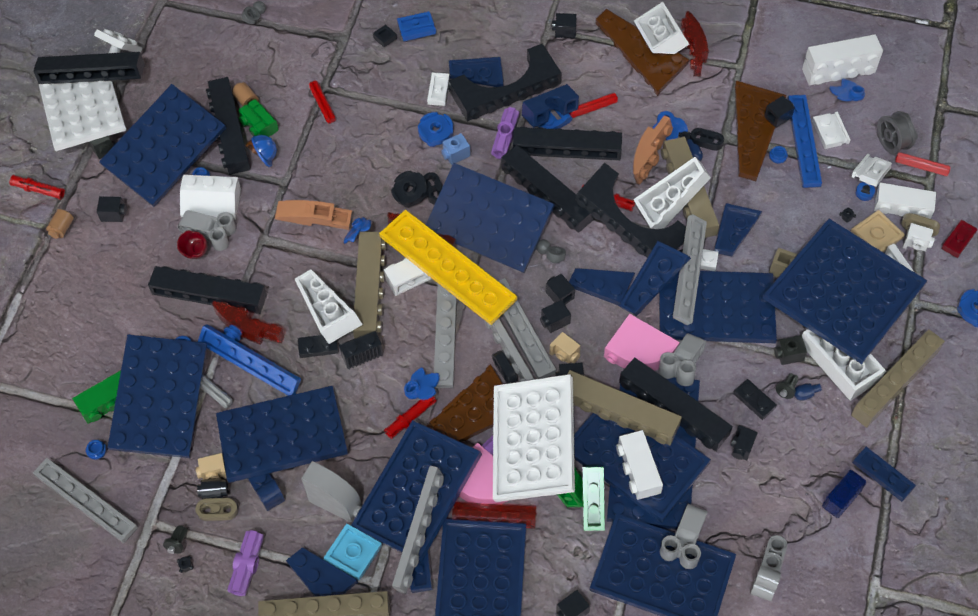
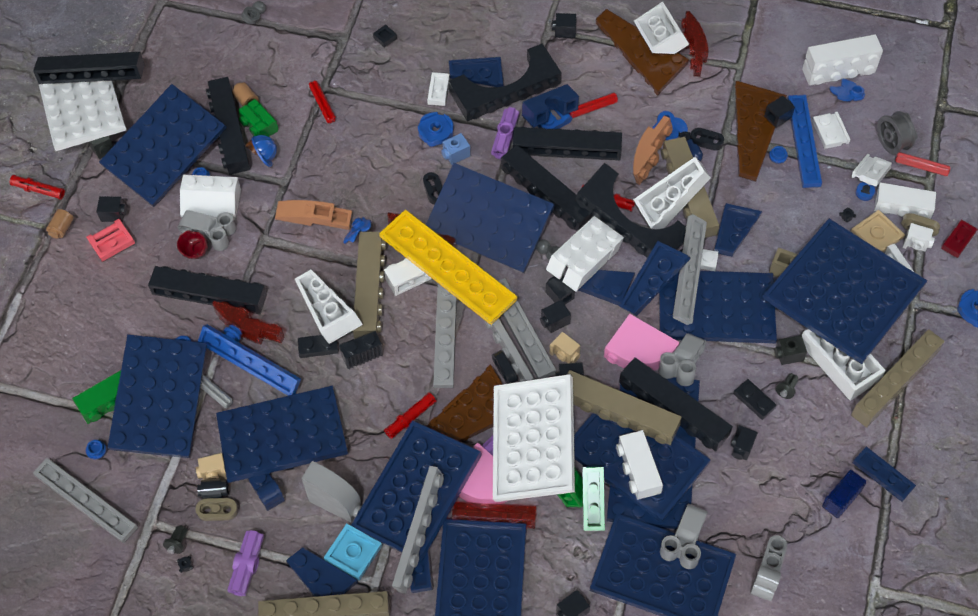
(113, 243): none -> coral plate
(118, 41): white plate -> none
(412, 197): black plate -> none
(416, 26): blue plate -> none
(421, 385): blue plate -> none
(585, 253): none -> white piece
(806, 391): dark blue cylinder -> none

